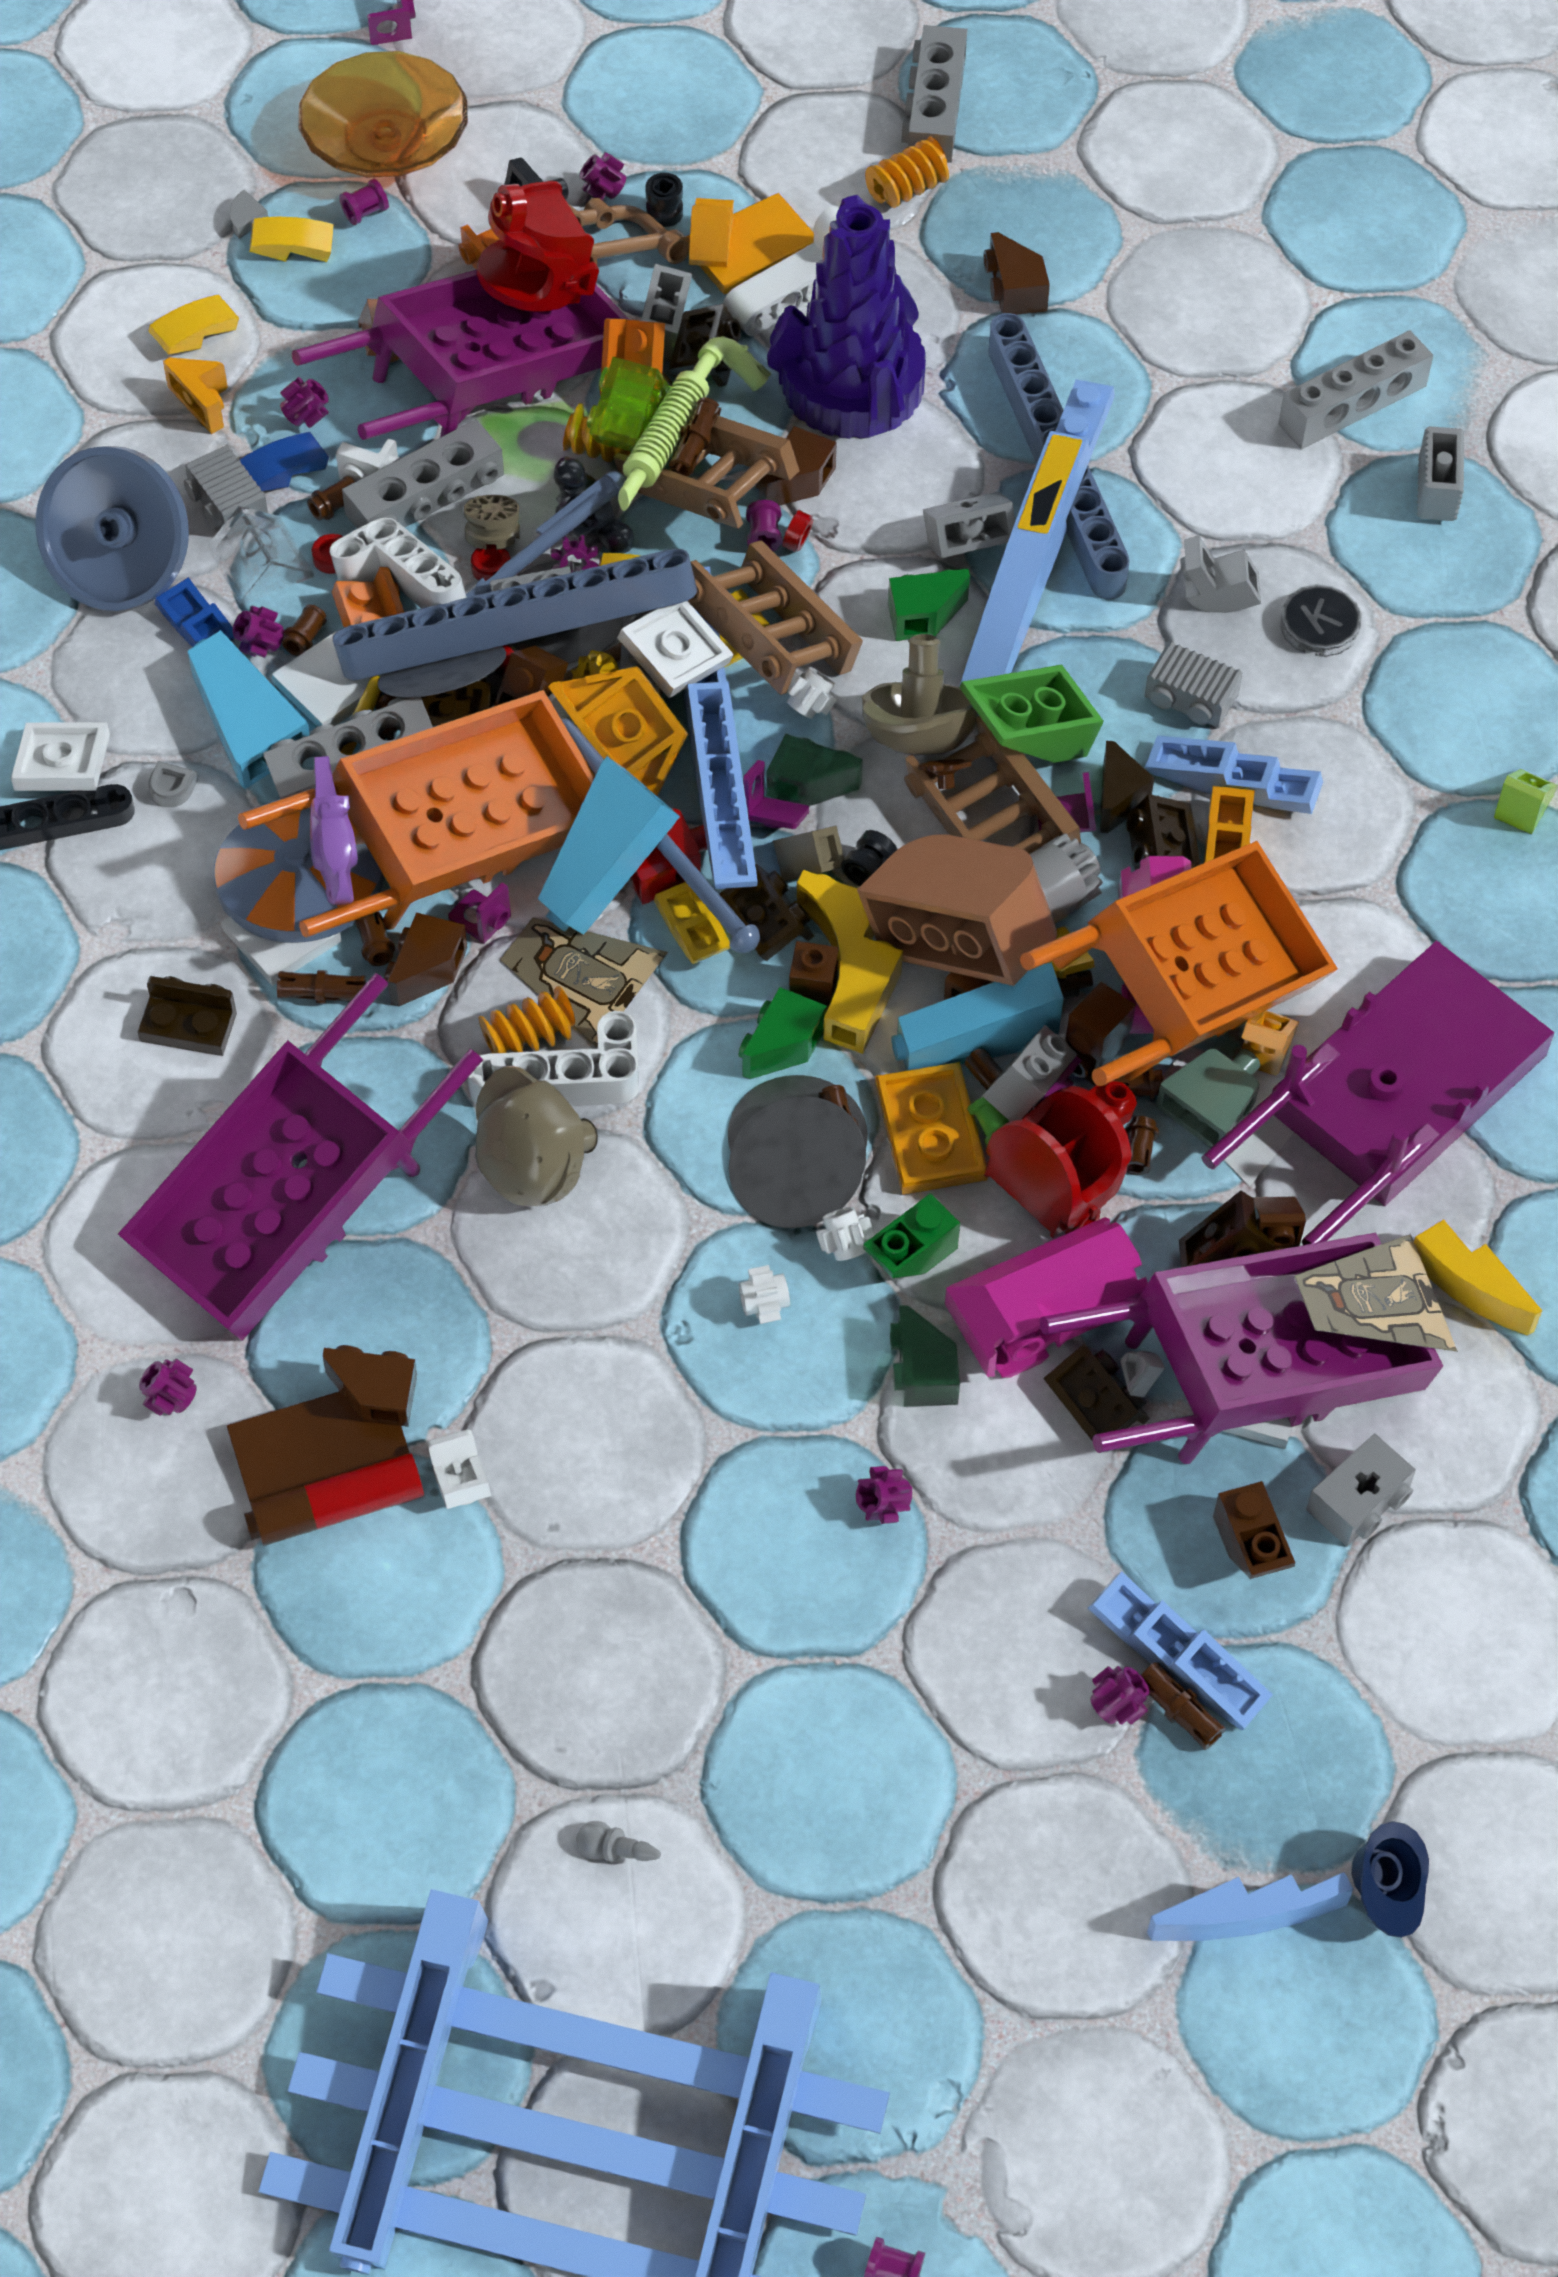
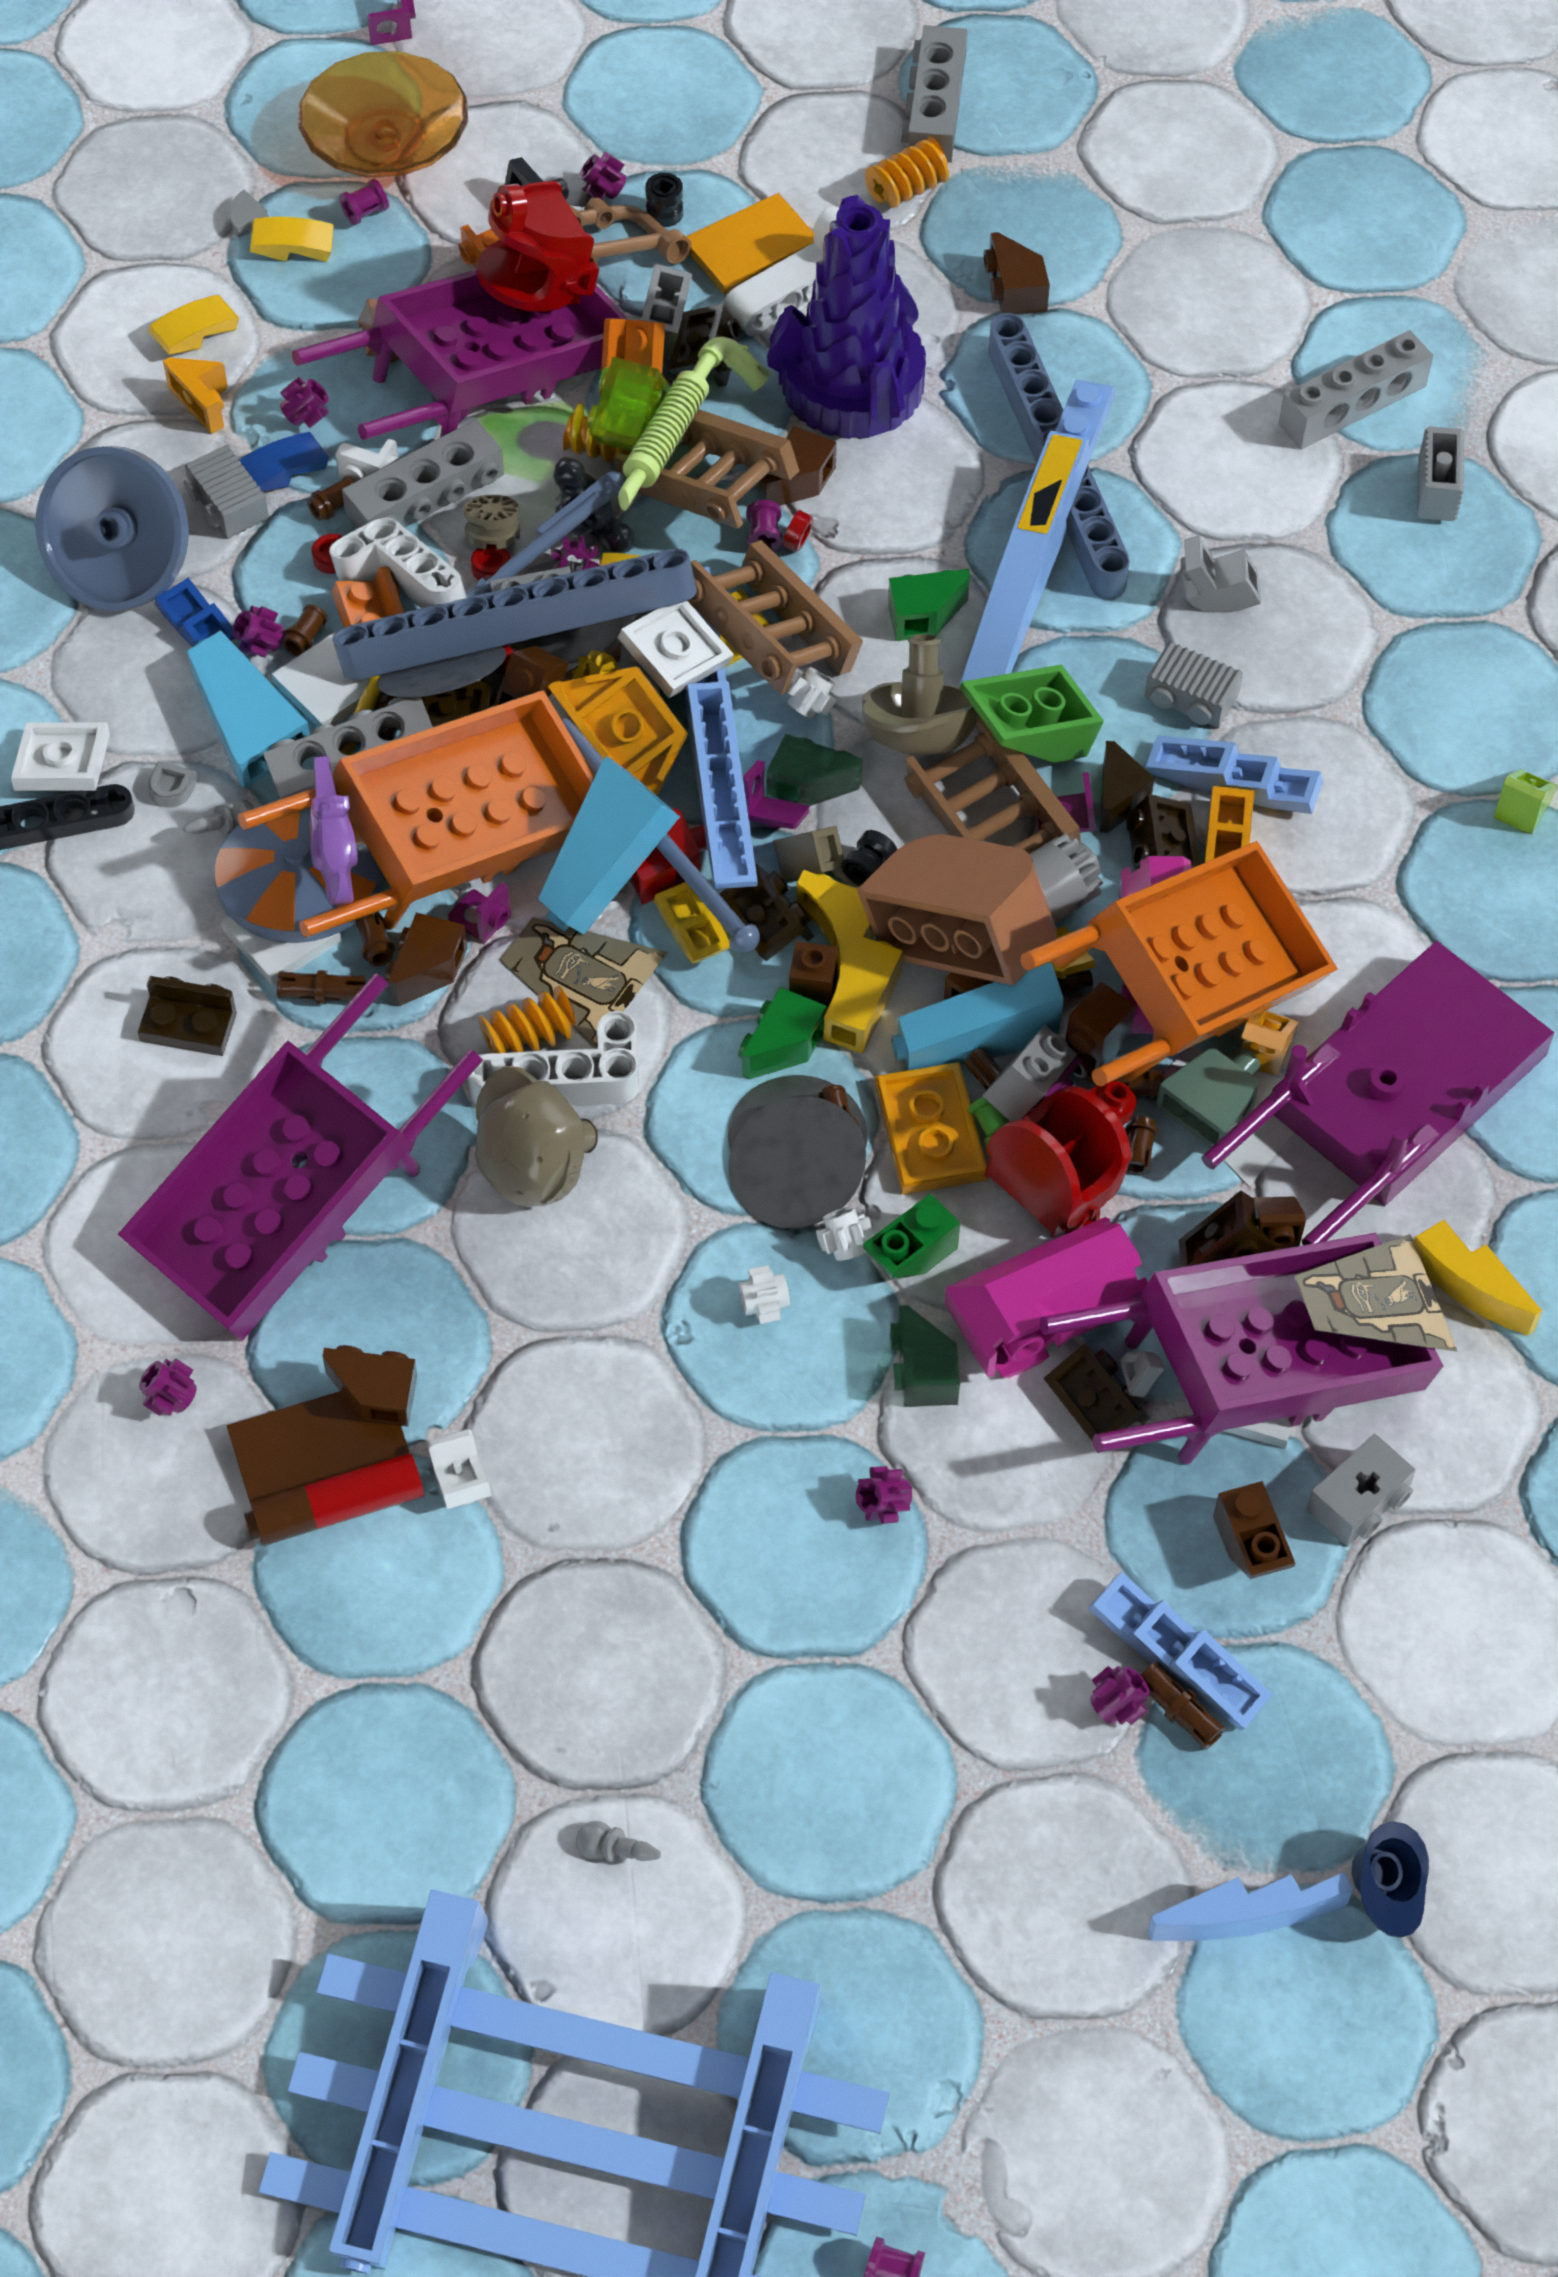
(223, 819): none -> light grey bar
(257, 555): clear slope -> none
(695, 436): reddish brown pin -> none
(710, 232): light orange slope -> none
(945, 770): reddish brown plant -> none
(969, 524): light grey brick -> none
(1320, 620): black tile -> none

